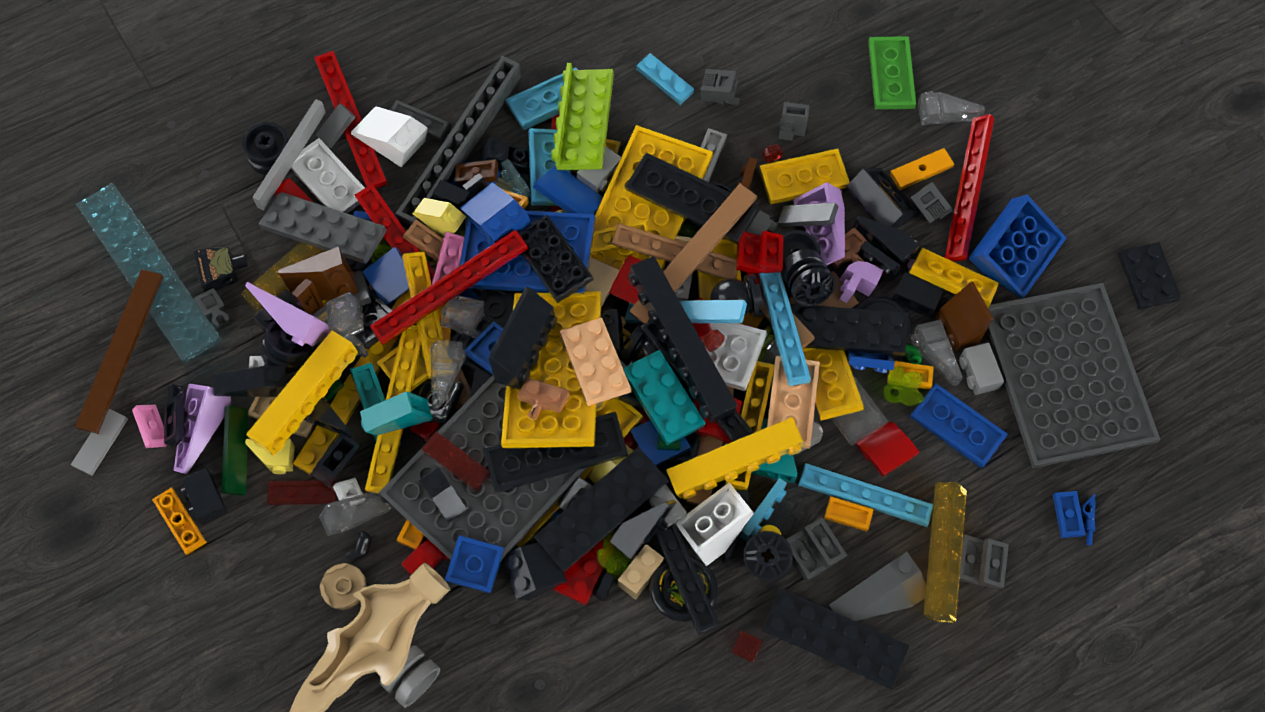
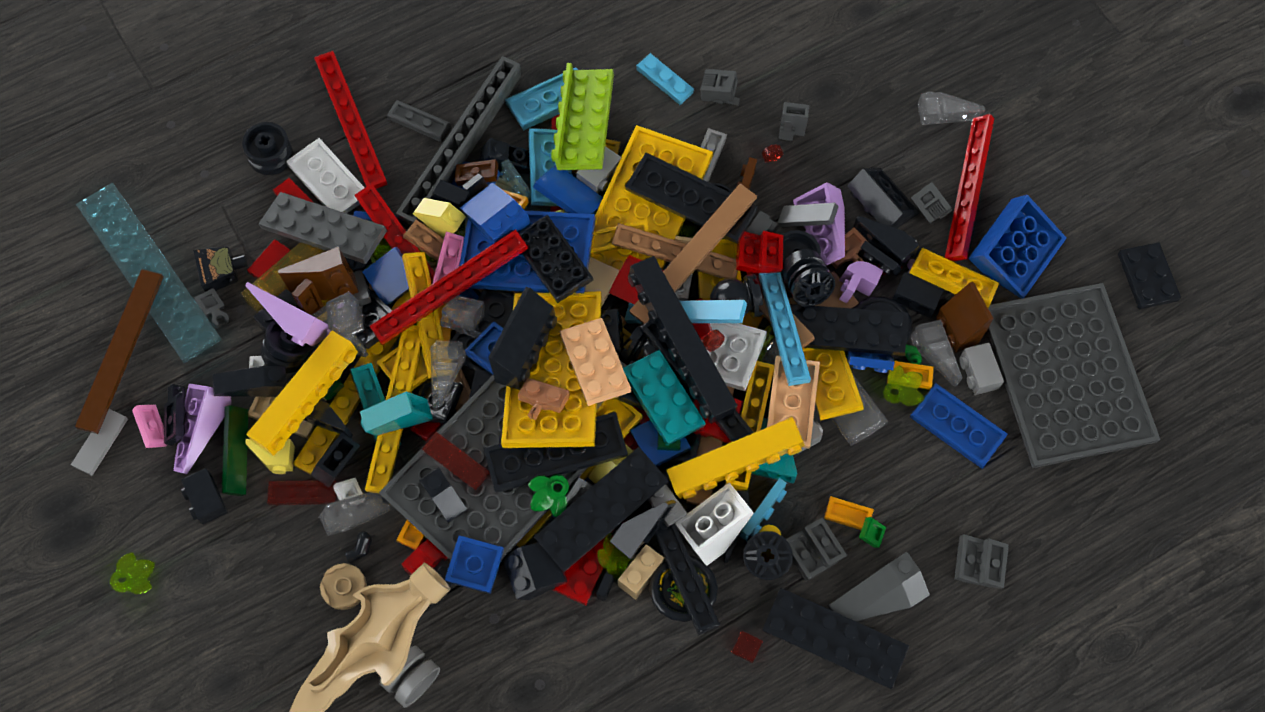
(135, 573): none -> clear neon green plate
(184, 531): light orange tile -> none
(268, 258): none -> red tile
(289, 154): light grey tile -> none
(335, 125): dark grey tile -> none
(391, 134): white slope -> none
(546, 496): none -> green plate
(799, 175): yellow plate -> none
(866, 495): medium azure tile -> none
(872, 532): none -> green tile
(887, 448): red slope -> none
(892, 73): bright green plate -> none
(930, 164): light orange tile -> none
(945, 552): clear yellow brick -> none
(1068, 514): blue plate -> none
(1090, 523): blue hand -> none

